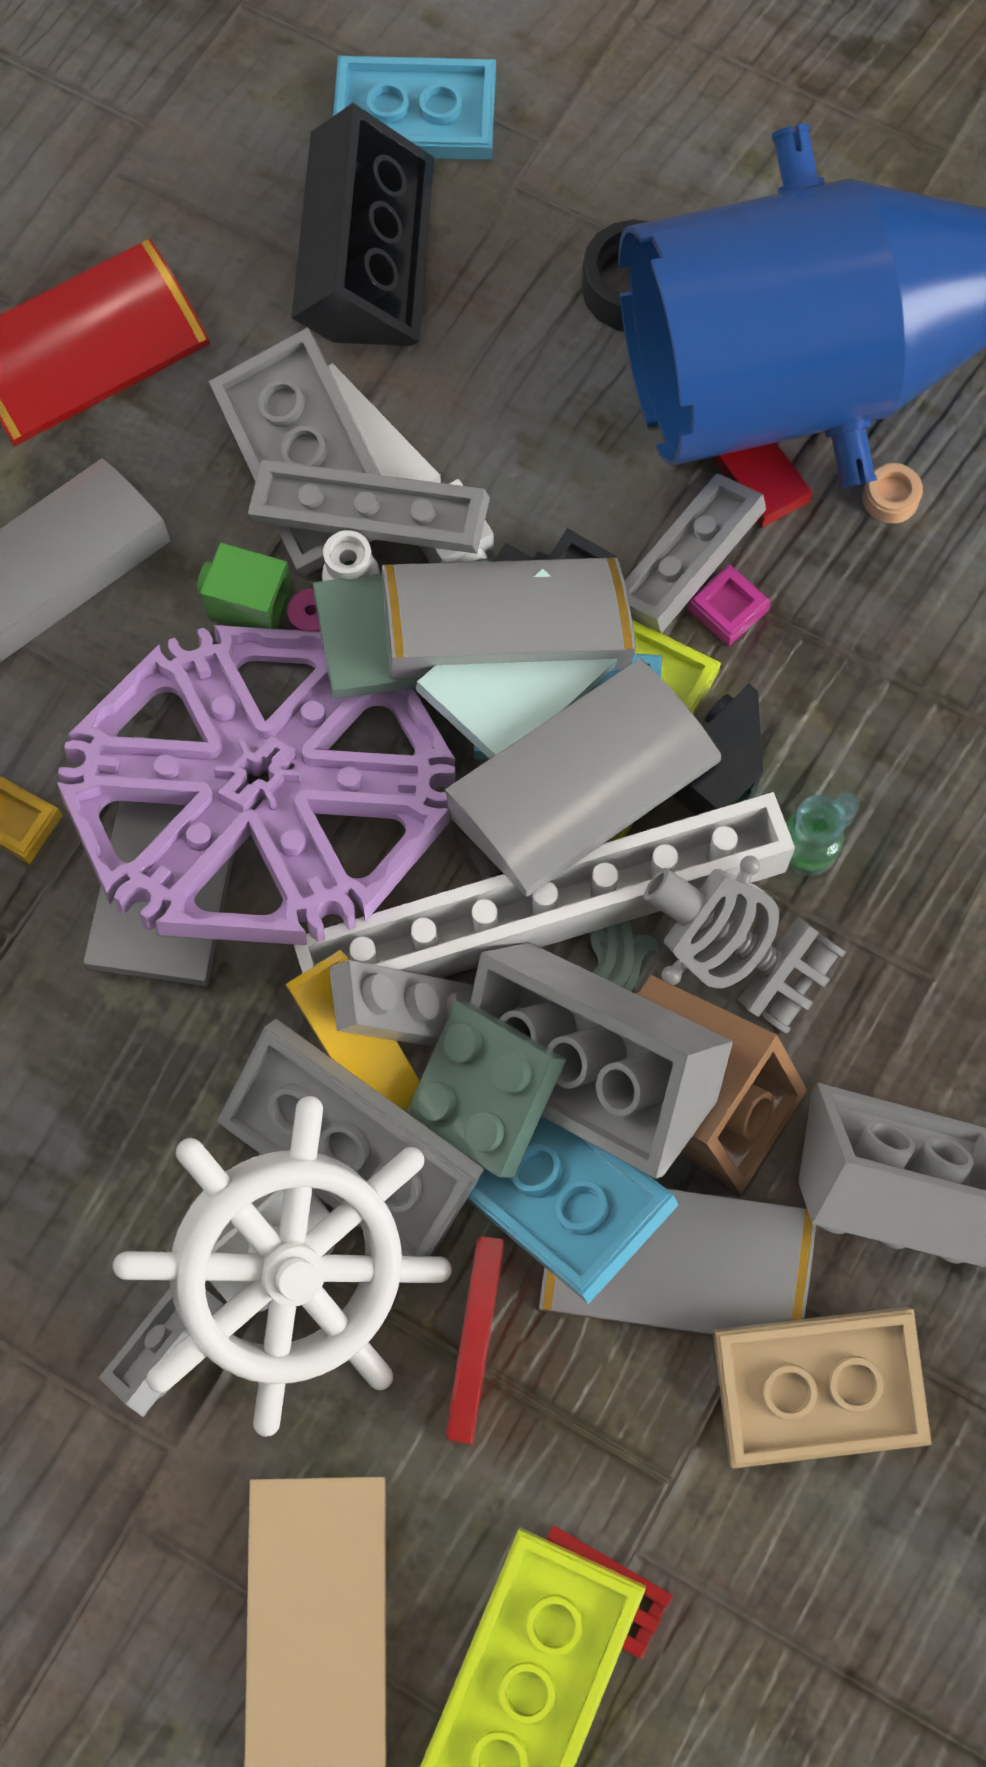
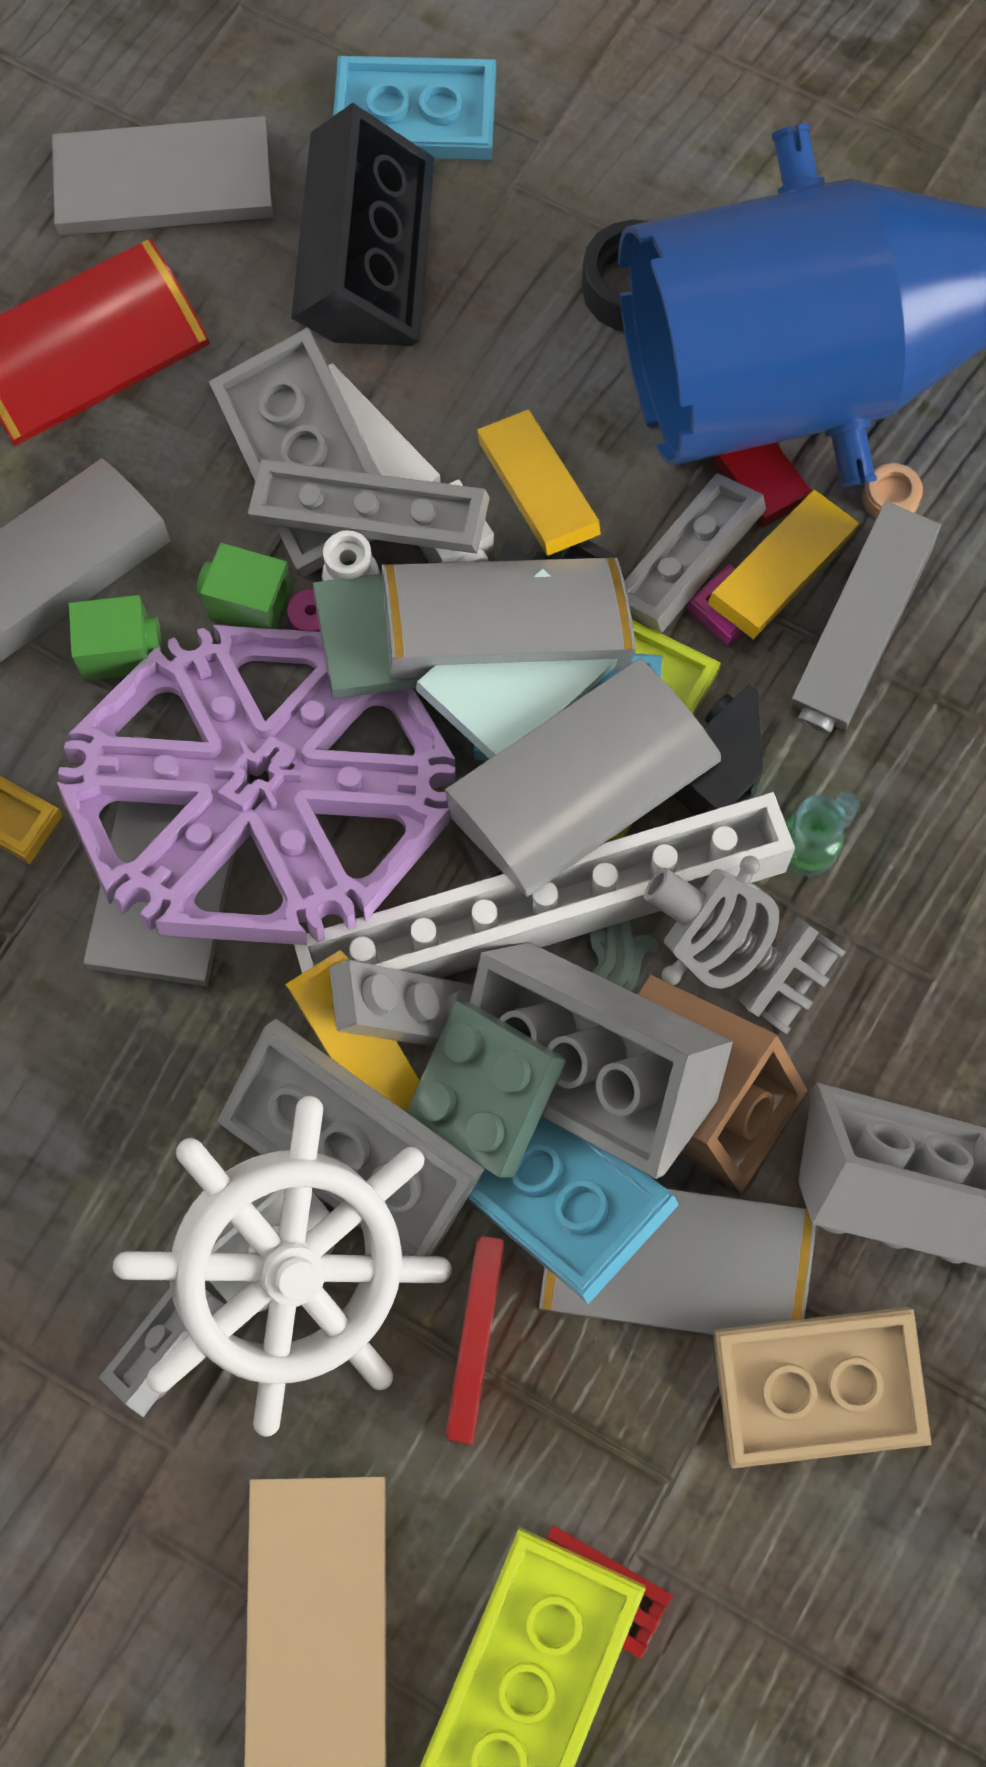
(111, 636): none -> bright green brick
(161, 176): none -> light grey tile
(538, 482): none -> yellow tile
(783, 564): none -> yellow tile
(864, 618): none -> light grey slope

